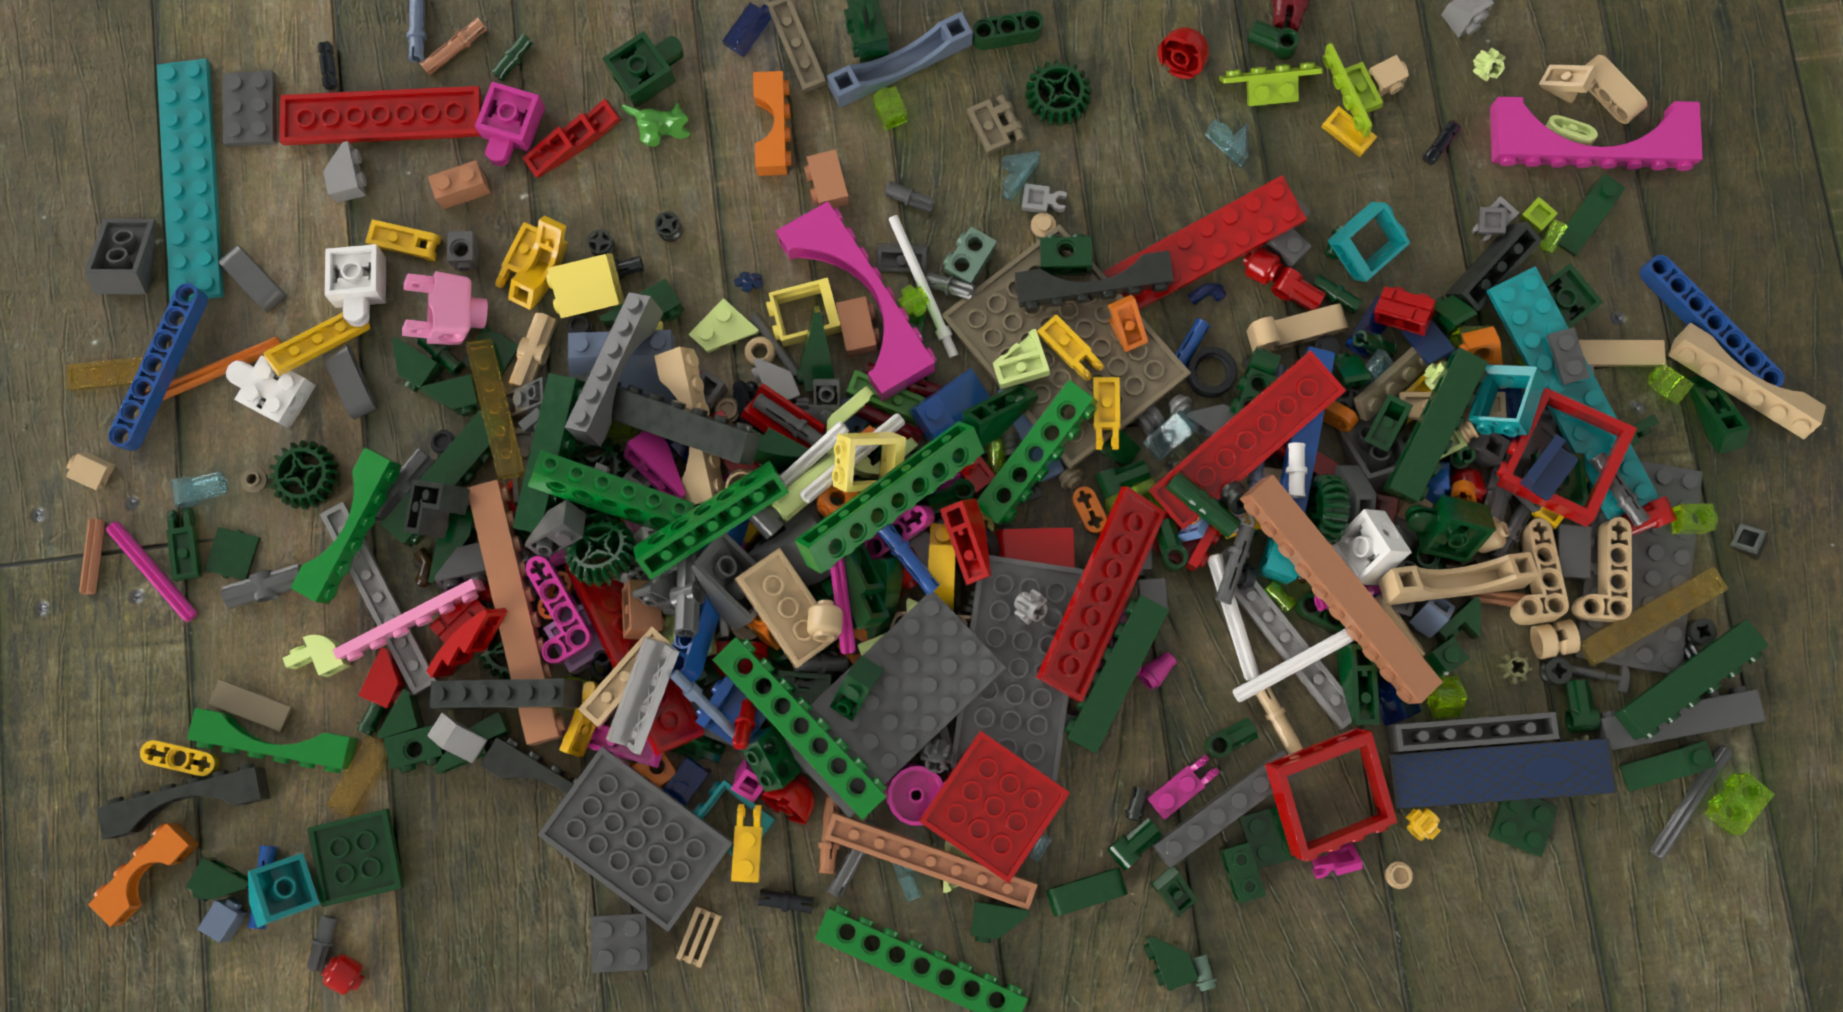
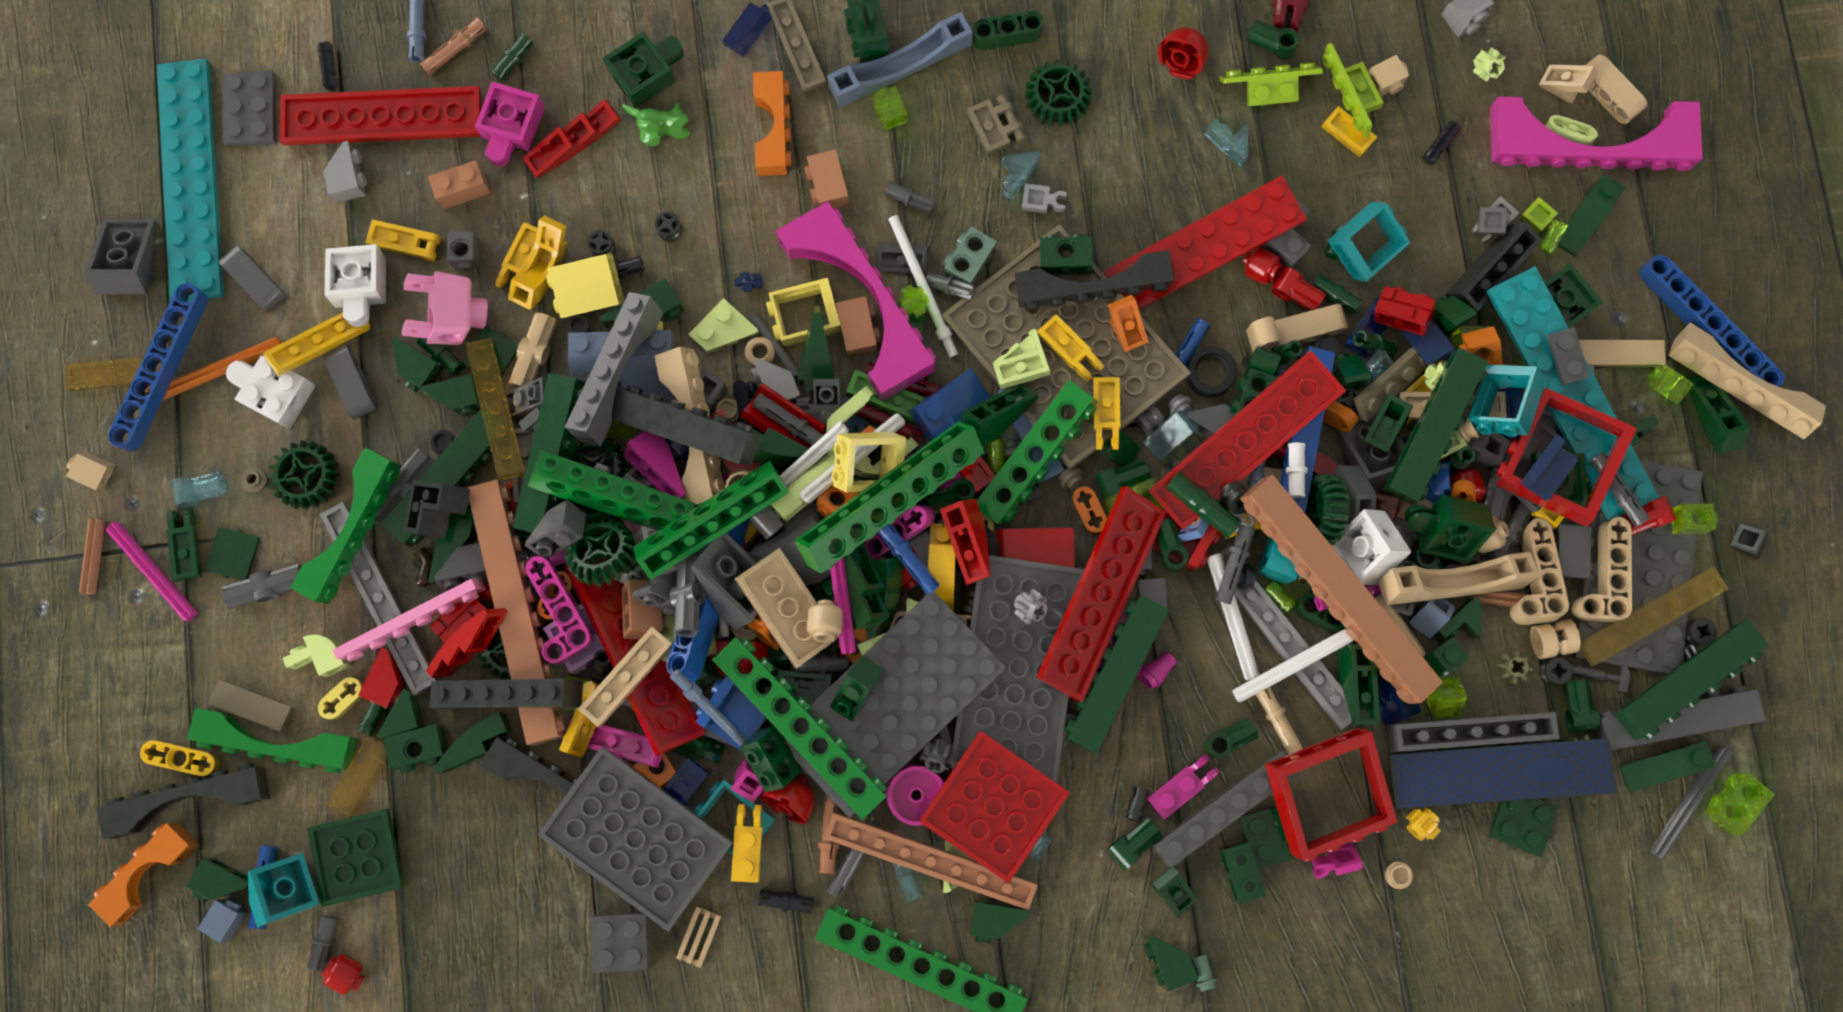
(337, 694): none -> light yellow beam
(456, 738): light grey slope -> none
(643, 694): light grey fence -> none
(744, 724): red axle -> none
(1042, 224): tan plate -> none
(1086, 892): dark green beam -> none
(1208, 289): clear blue arm -> none
(1287, 351): none -> dark green pin

